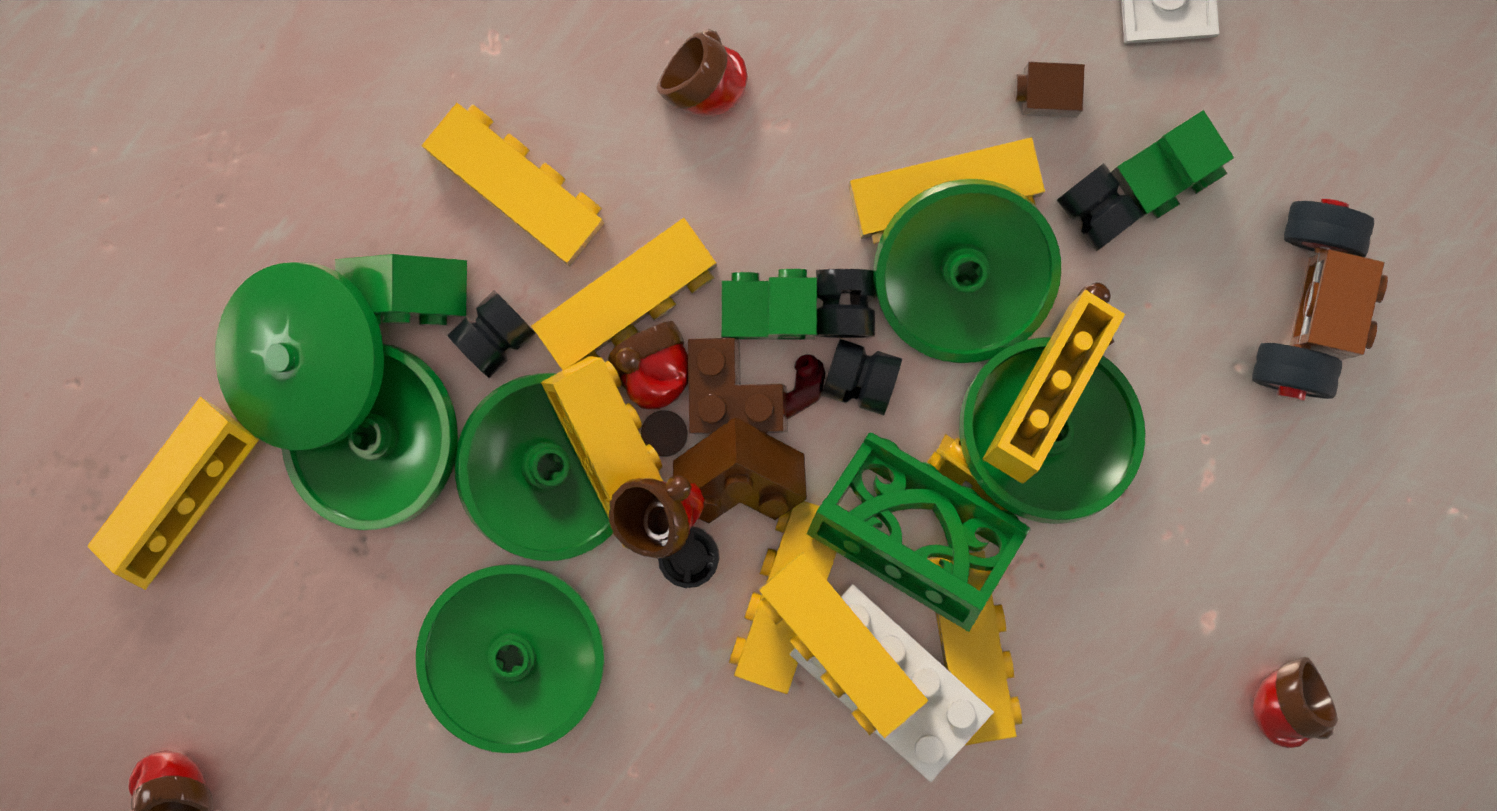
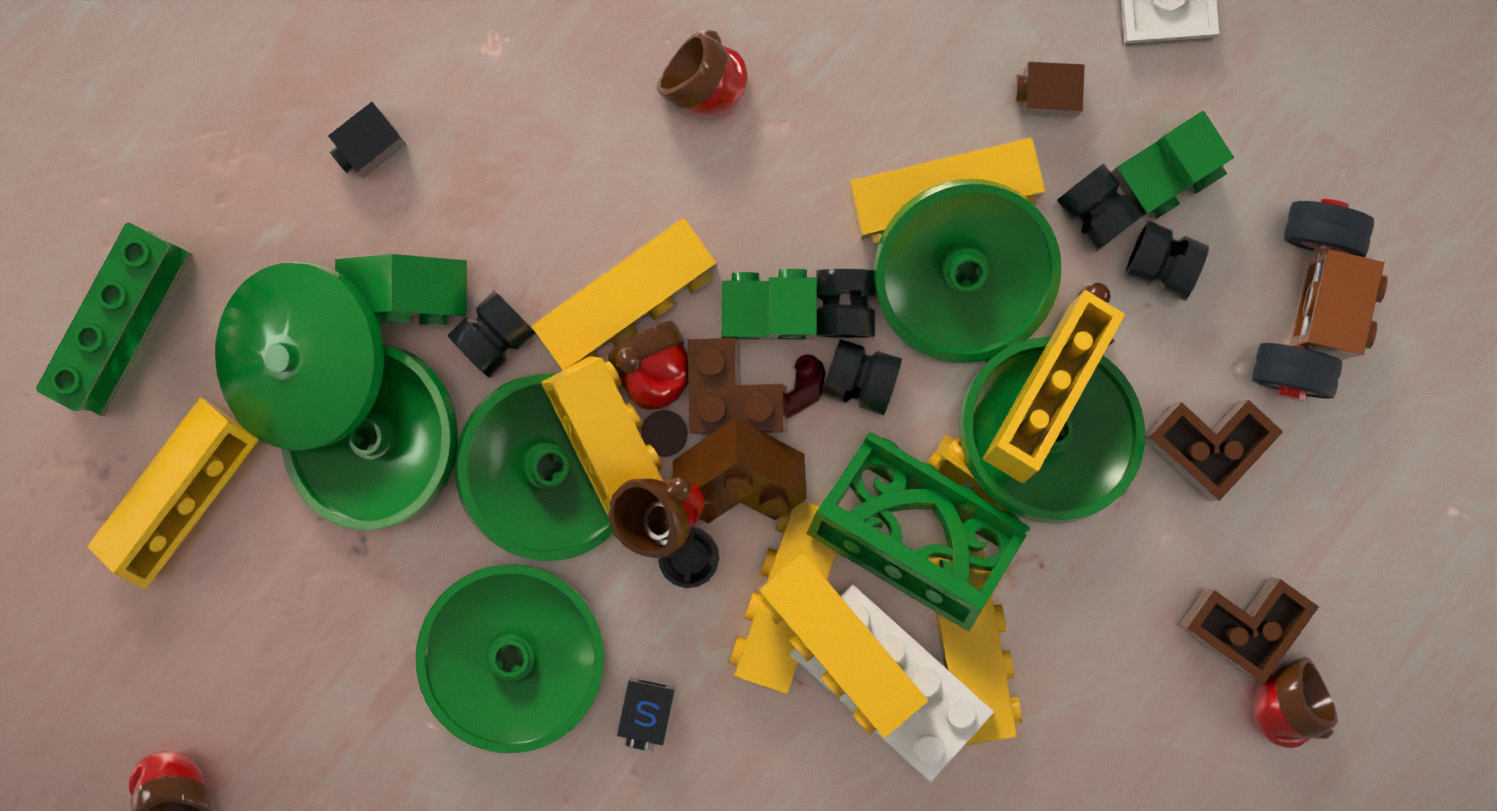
(113, 321): none -> green fence
(365, 141): none -> black brick
(513, 183): yellow brick -> none
(645, 713): none -> black brick
(1166, 260): none -> black wheel
(1213, 457): none -> reddish brown brick
(1254, 637): none -> reddish brown brick

